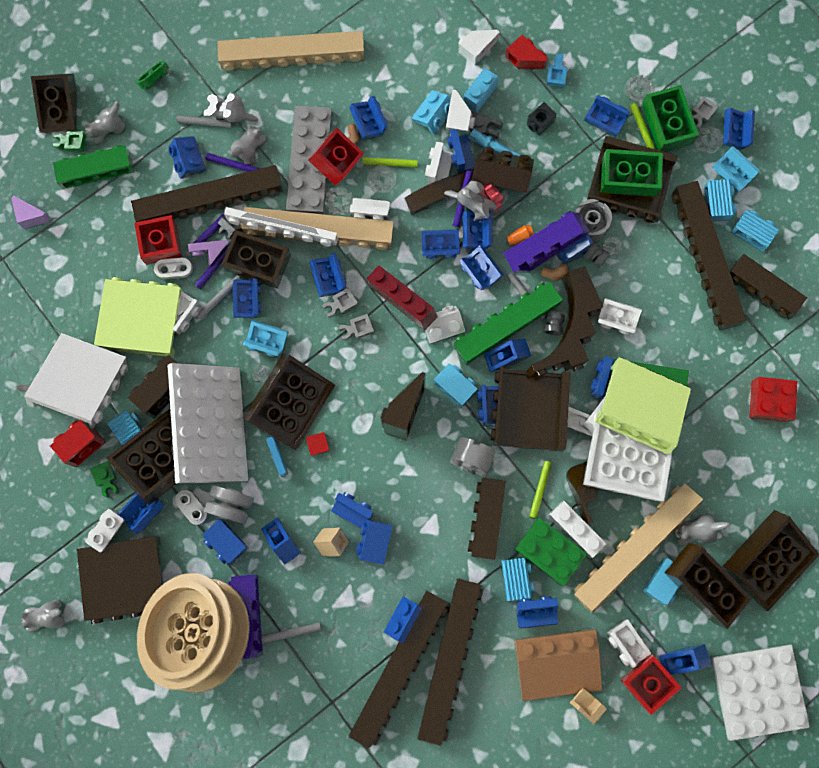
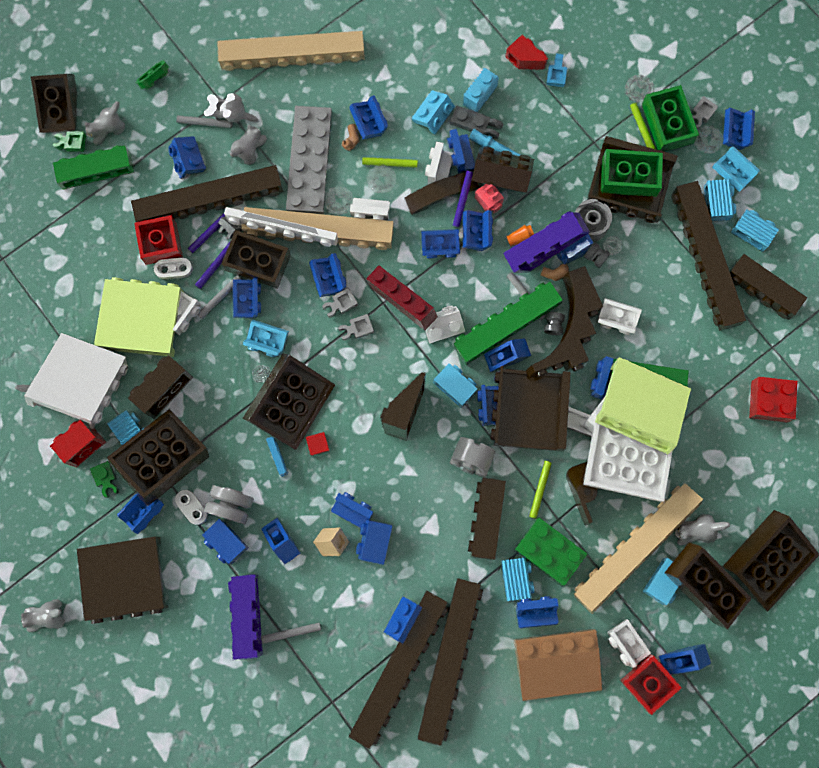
(27, 214): lavender slope -> none
(105, 530): white bracket -> none
(192, 633): tan wheel -> none
(207, 424): white plate -> none
(212, 248): lavender slope -> none
(231, 163): dark purple bar -> none
(336, 156): red brick -> none
(459, 114): white slope -> none
(472, 198): light grey animal -> none
(477, 44): white slope -> none
(481, 268): blue bracket -> none
(546, 114): black brick -> none
(577, 529): white arch -> none
(588, 705): tan panel -> none
(607, 115): blue bracket -> none
(760, 692): white plate -> none

